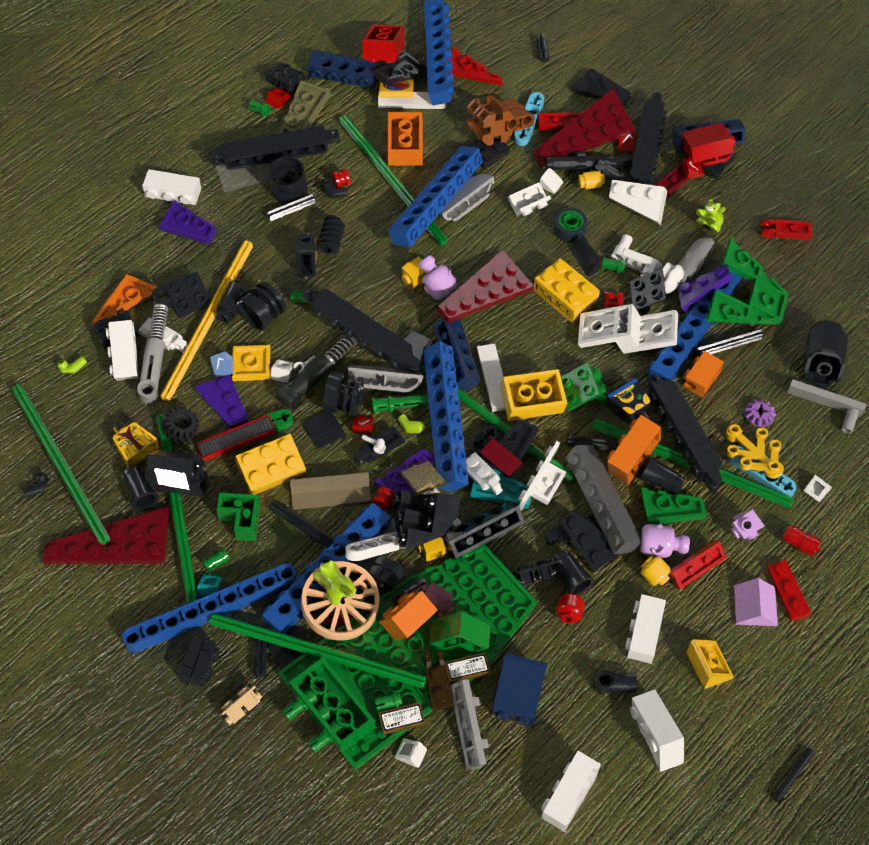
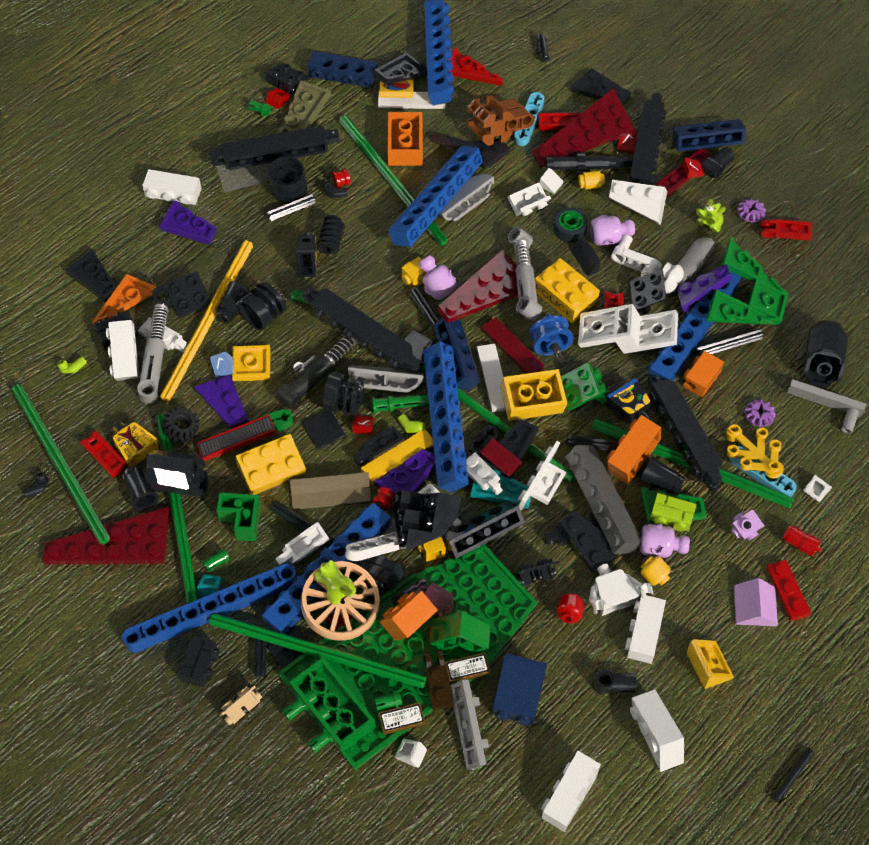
(92, 275): none -> black wing
(104, 454): none -> red plate
(282, 371): white slope -> none
(303, 545): none -> white hinge
(379, 446): white hand -> none
(383, 43): red brick -> none
(396, 456): none -> yellow tile
(423, 478): clear yellow piece -> none
(424, 306): none -> black axle
(450, 141): none -> black axle
(512, 347): none -> dark red tile
(528, 302): none -> light grey piece
(551, 336): none -> blue wheel
(572, 573): black plant -> none
(609, 230): none -> lavender piece
(610, 171): black axle -> none
(614, 265): green pin -> none
(615, 590): none -> white torso
(673, 512): none -> lime brick
(697, 564): red plate -> none
(708, 144): red brick -> none
(755, 215): none -> medium lavender gear

